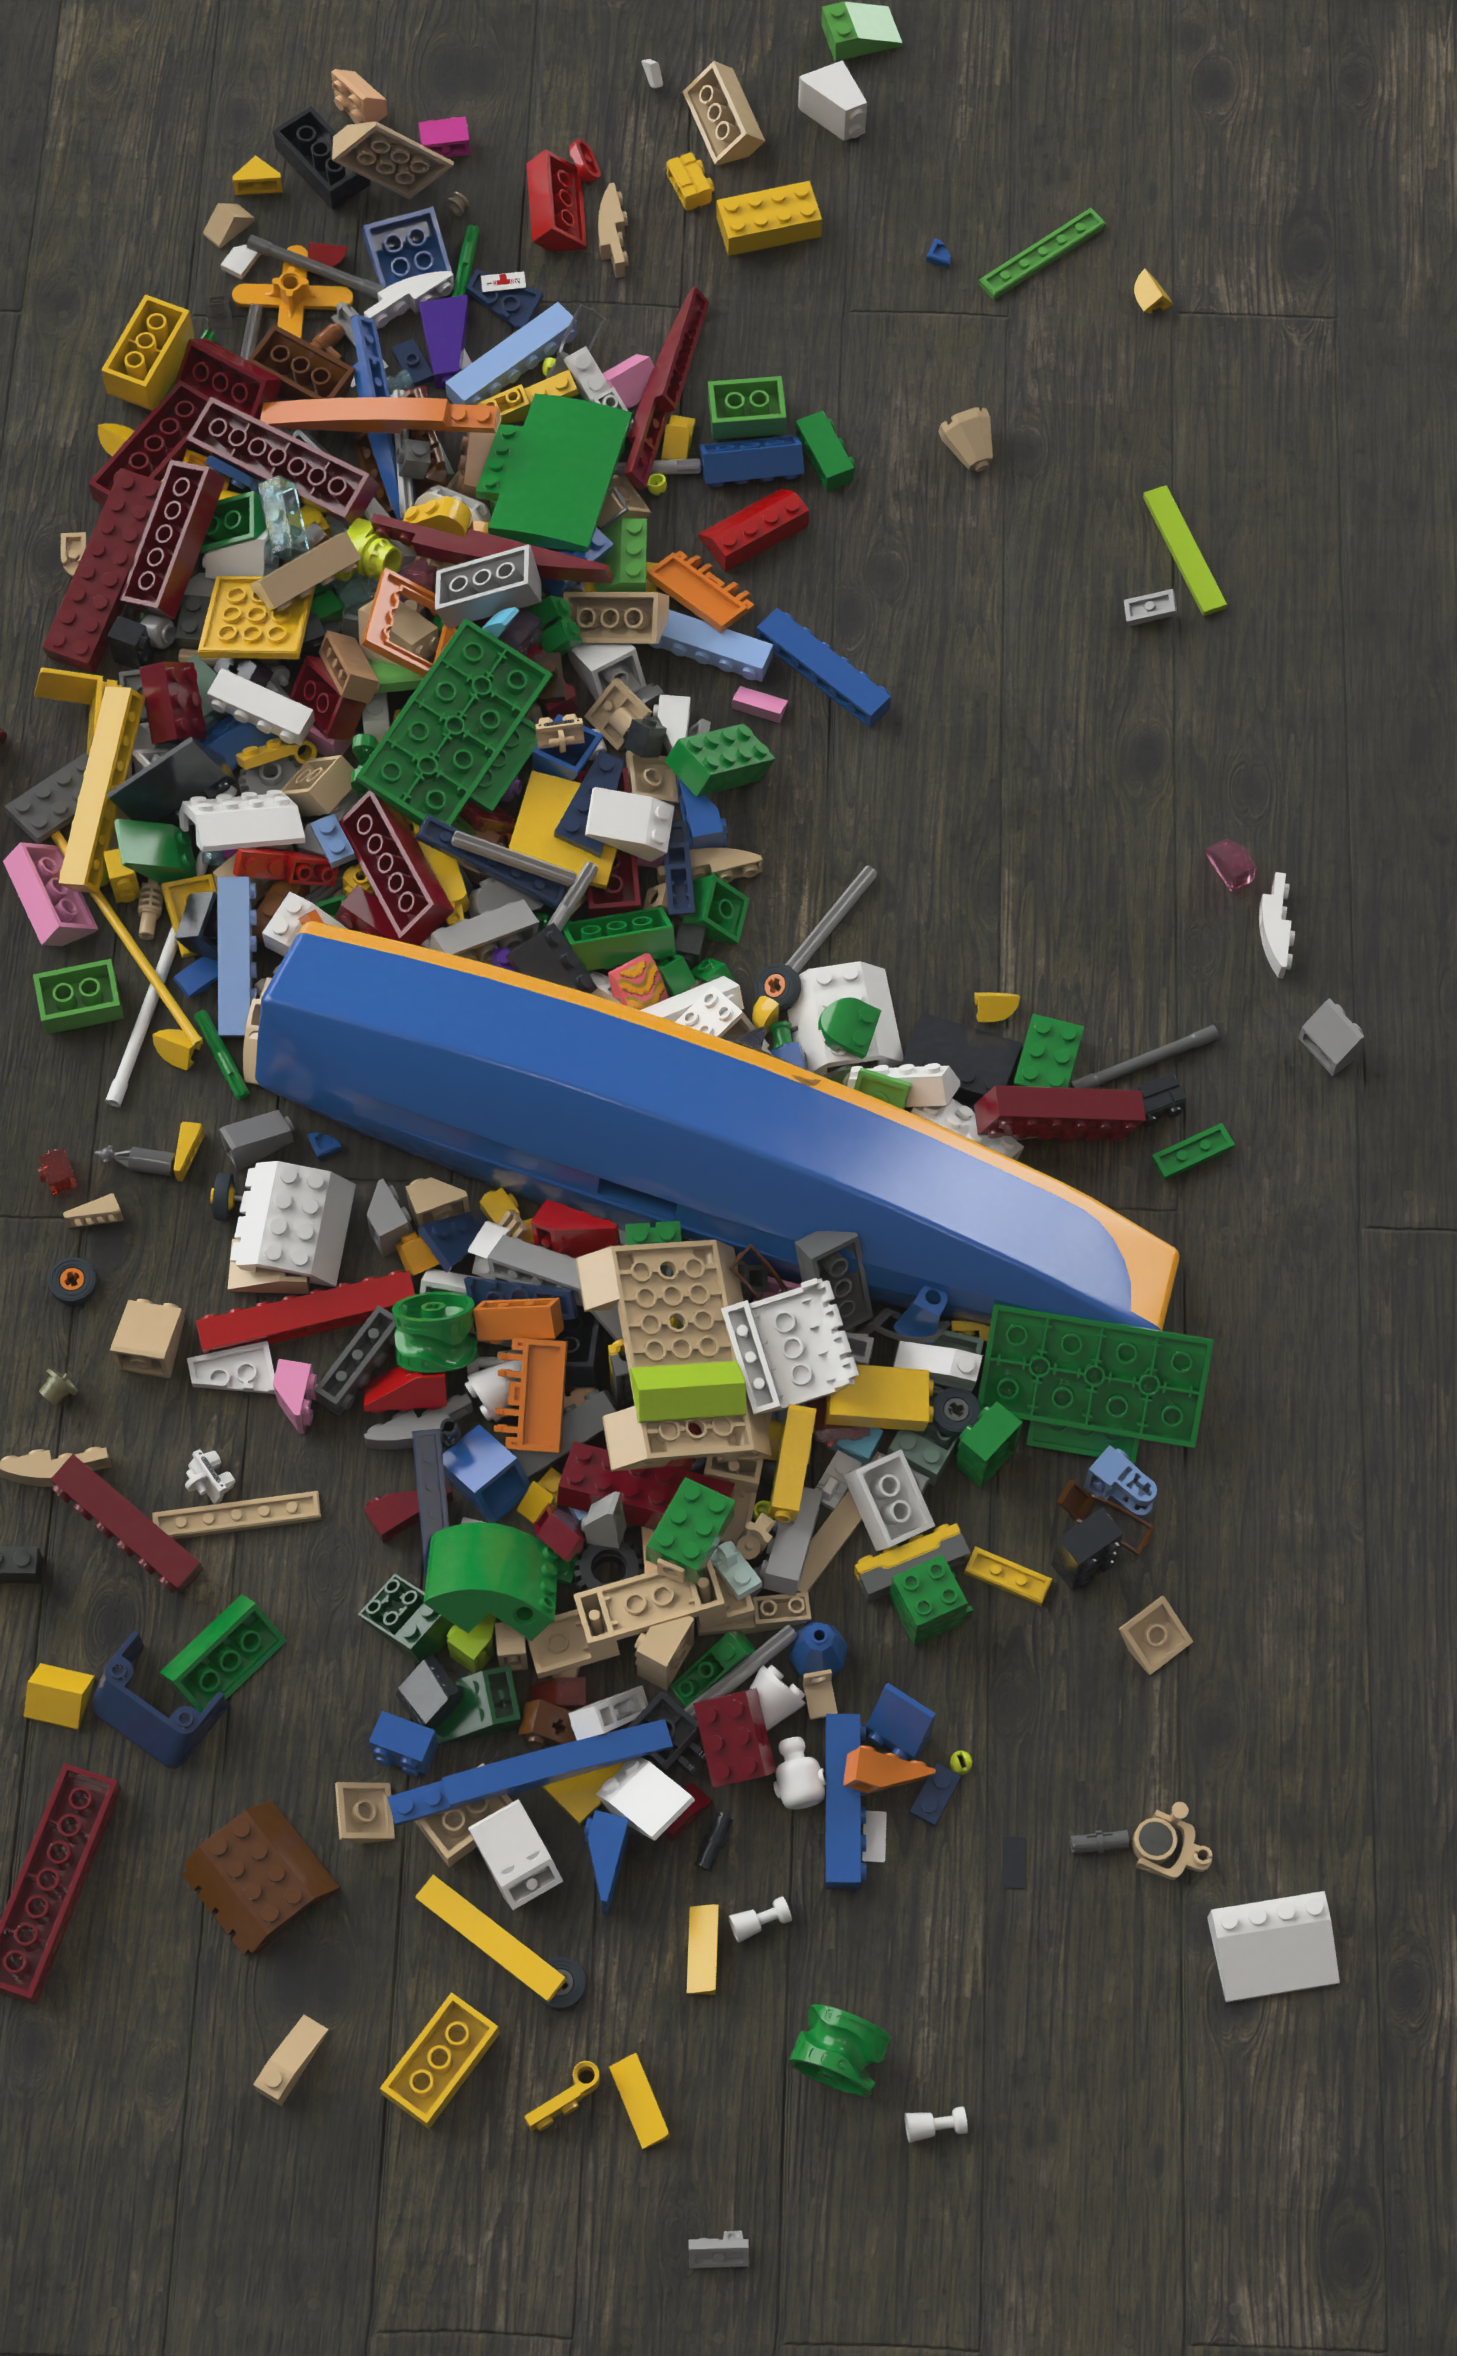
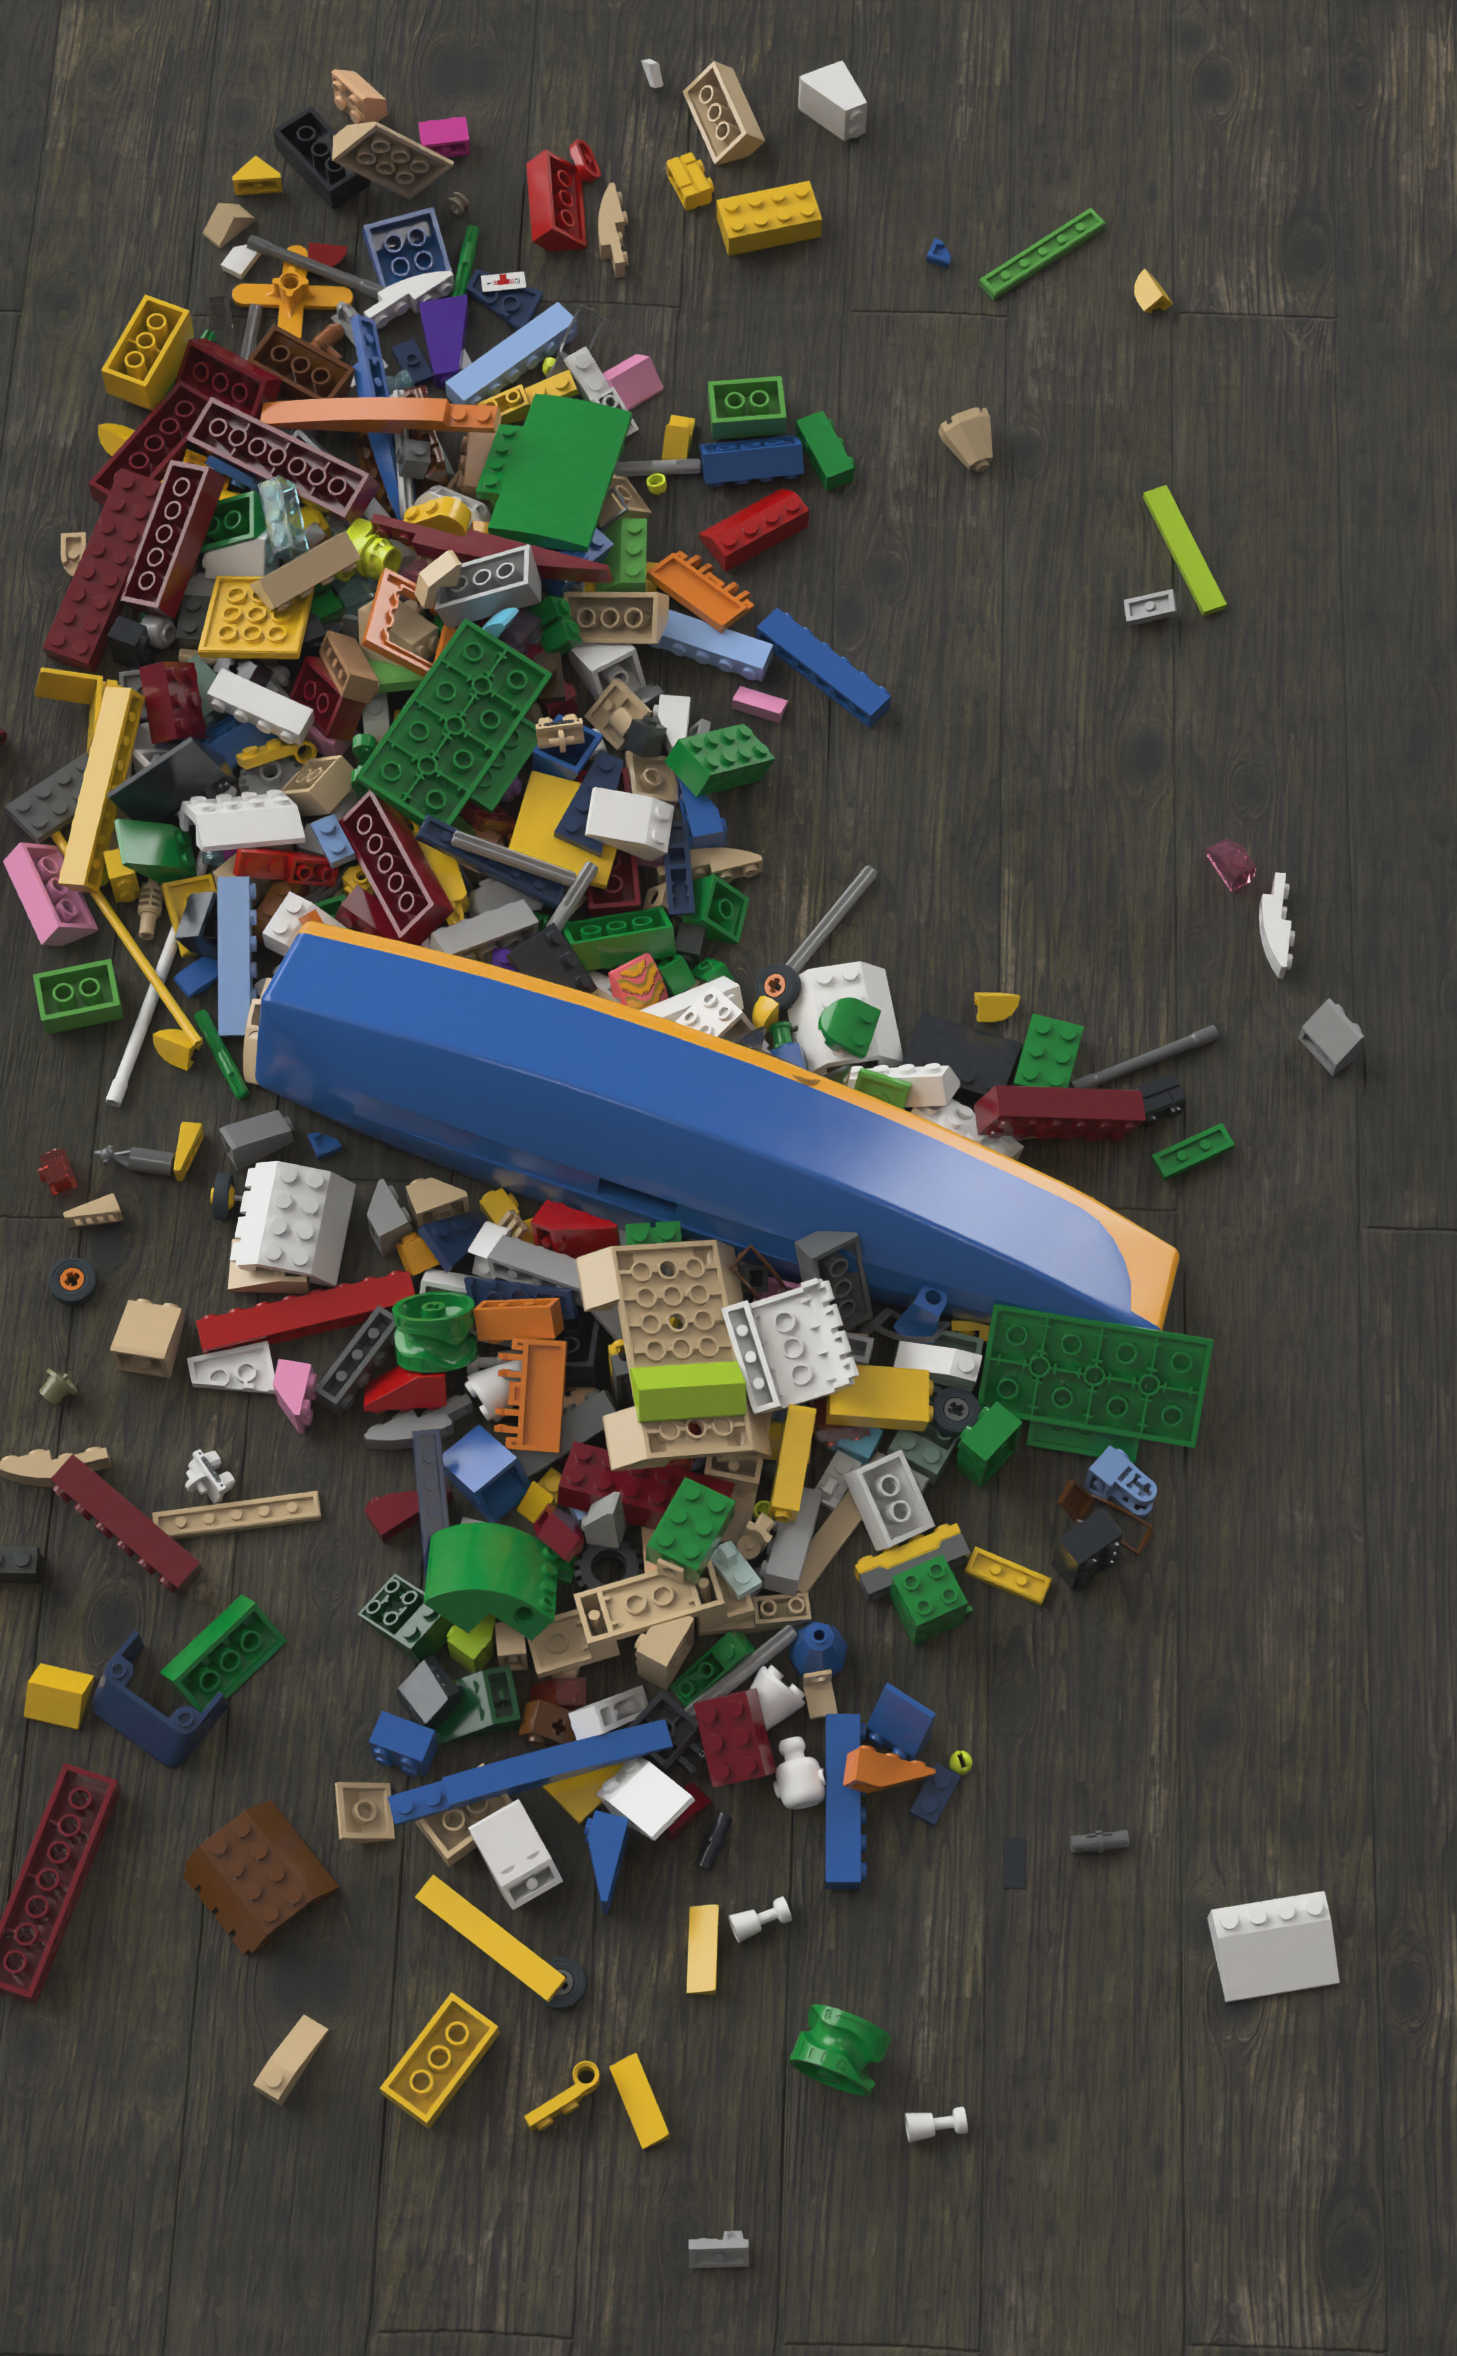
(440, 573): none -> tan slope
(449, 1433): black pin -> none
(664, 387): dark red slope -> none
(858, 29): bright green slope -> none
(875, 1836): white sticker -> none
(1155, 1635): tan slope -> none
(1157, 1839): tan piece -> none

